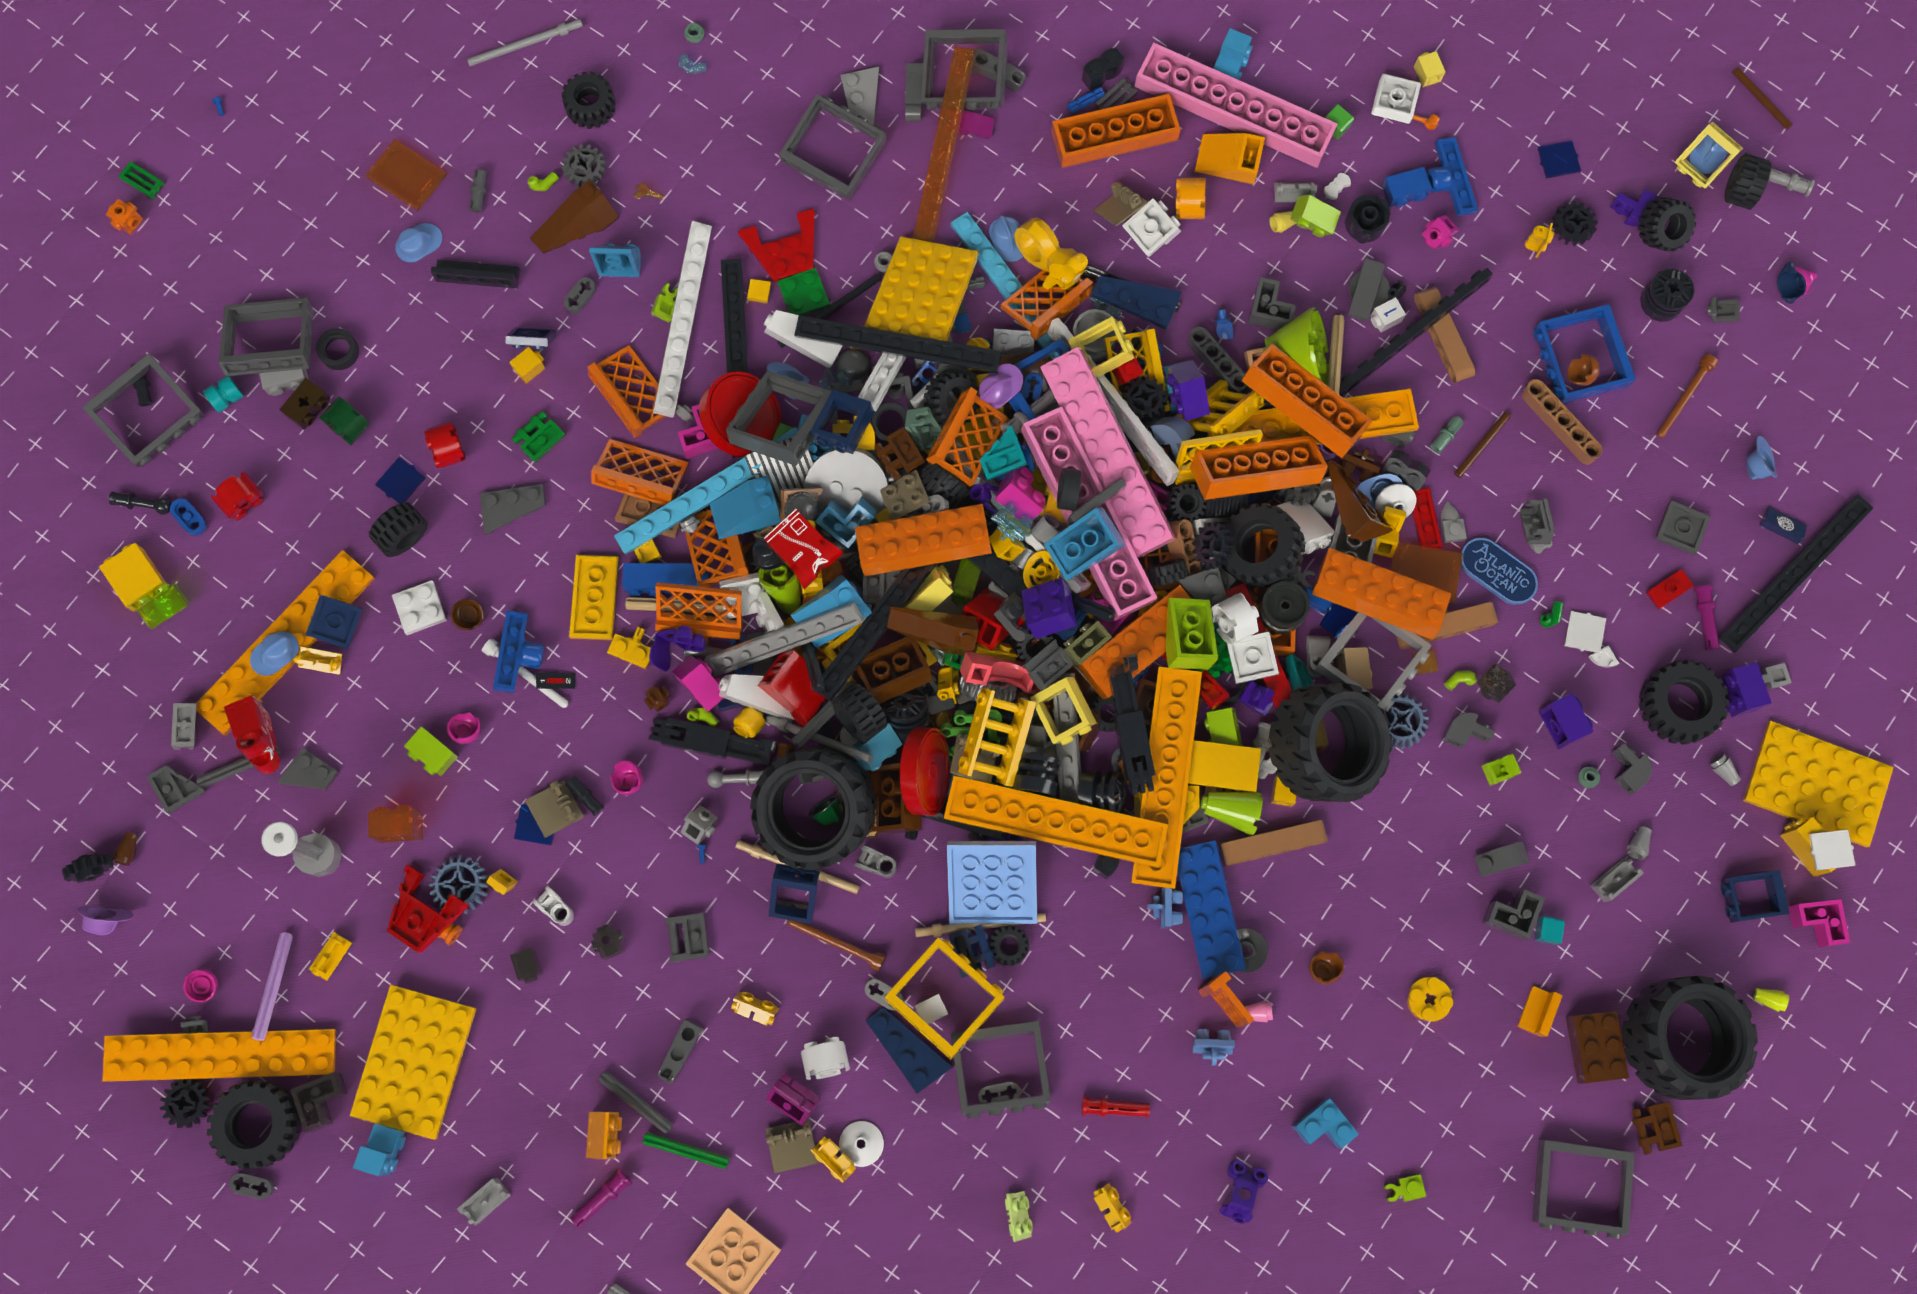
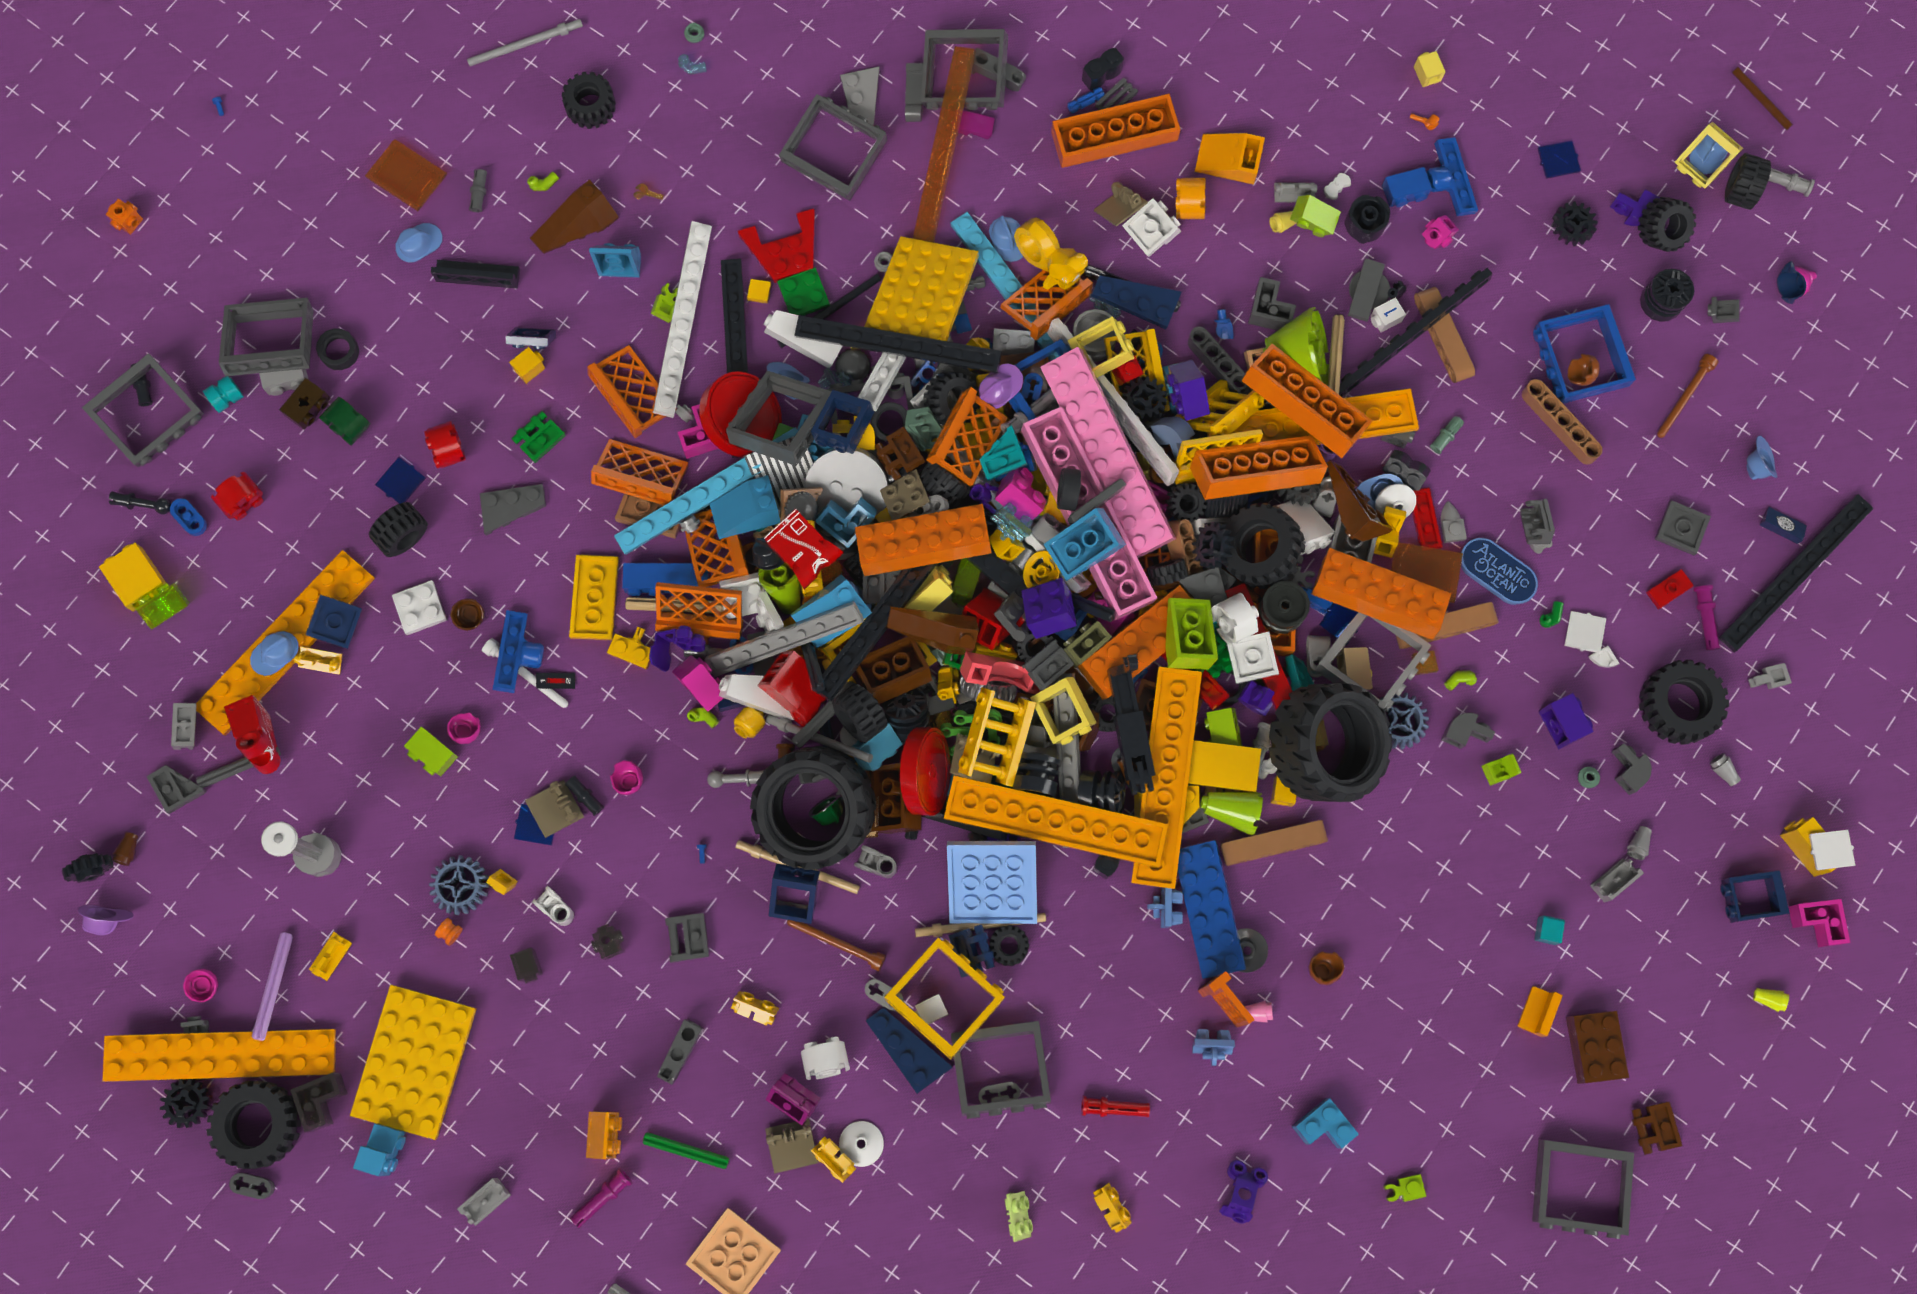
(154, 188): green tile -> none
(309, 772): dark grey wing -> none
(395, 824): clear orange brick -> none
(417, 922): red wing -> none
(577, 294): dark grey beam -> none
(590, 158): dark grey gear -> none
(635, 1102): dark grey axle -> none
(648, 552): yellow plate -> none
(657, 698): reddish brown gear -> none
(699, 824): light grey brick -> none
(712, 741): black hinge -> none
(1234, 54): dark azure brick -> none
(1235, 104): bright pink brick -> none
(1342, 118): bright green piece -> none
(1368, 470): reddish brown hips -> none
(1406, 94): white brick -> none
(1417, 995): yellow plate -> none
(1482, 445): reddish brown bar -> none
(1496, 683): clear smoke brick -> none
(1502, 859): dark grey brick -> none
(1518, 919): dark grey brick -> none
(1539, 239): yellow hinge -> none
(1731, 1038): black tyre -> none
(1745, 689): dark purple brick -> none
(1819, 780): yellow plate -> none

